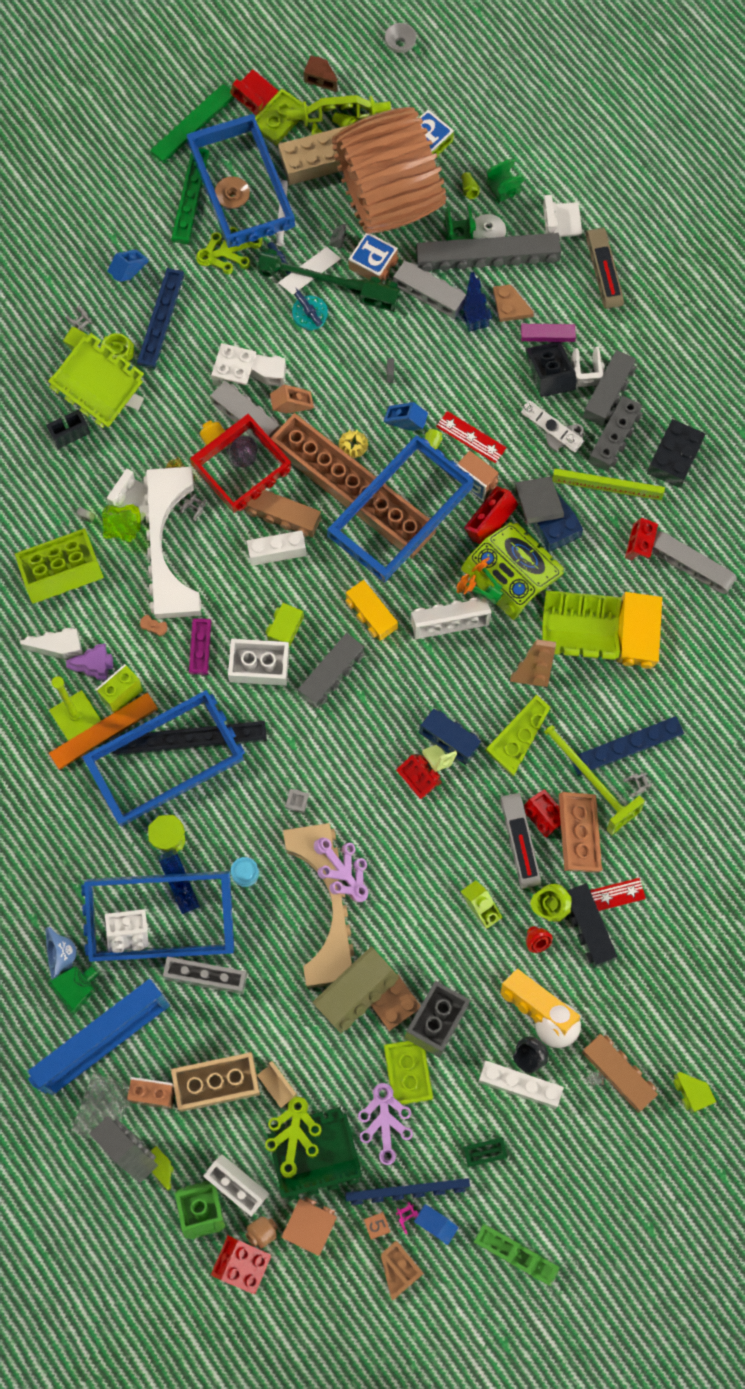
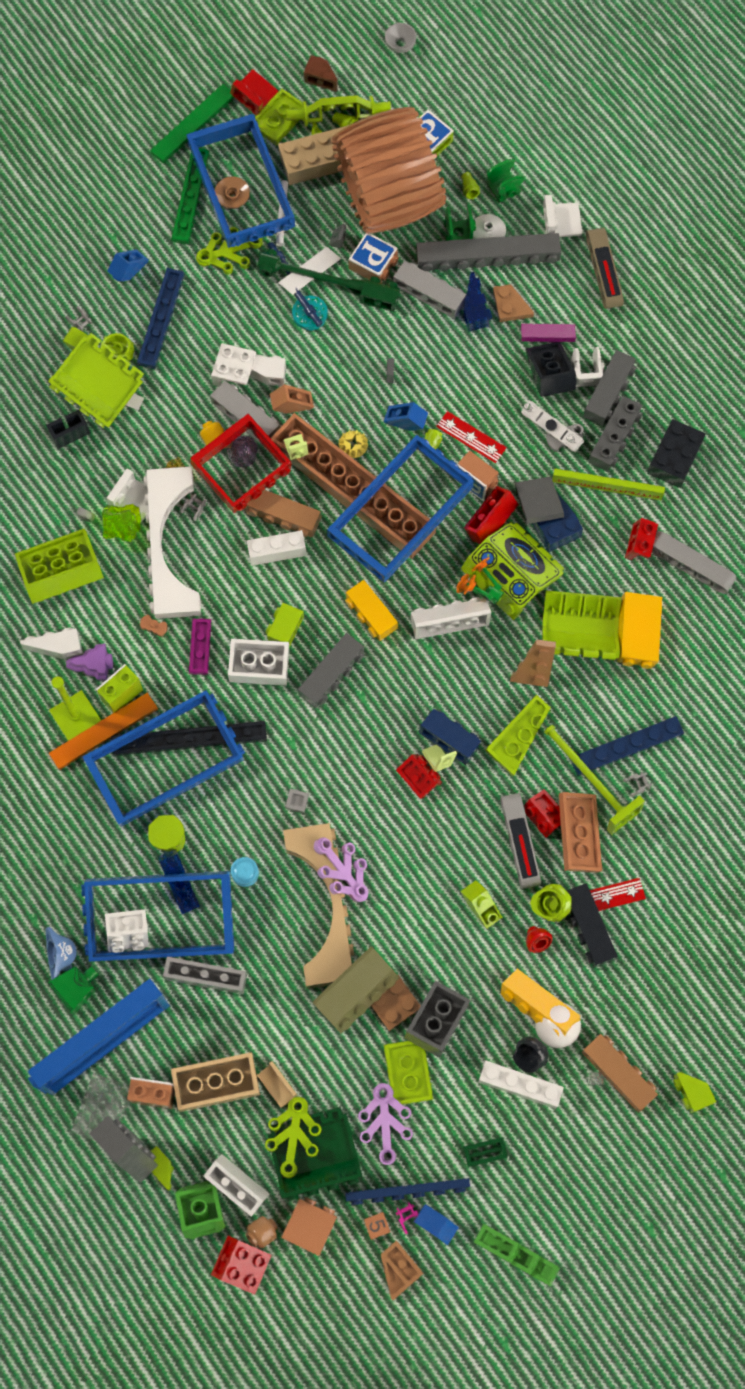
(297, 450): none -> yellowish green bracket

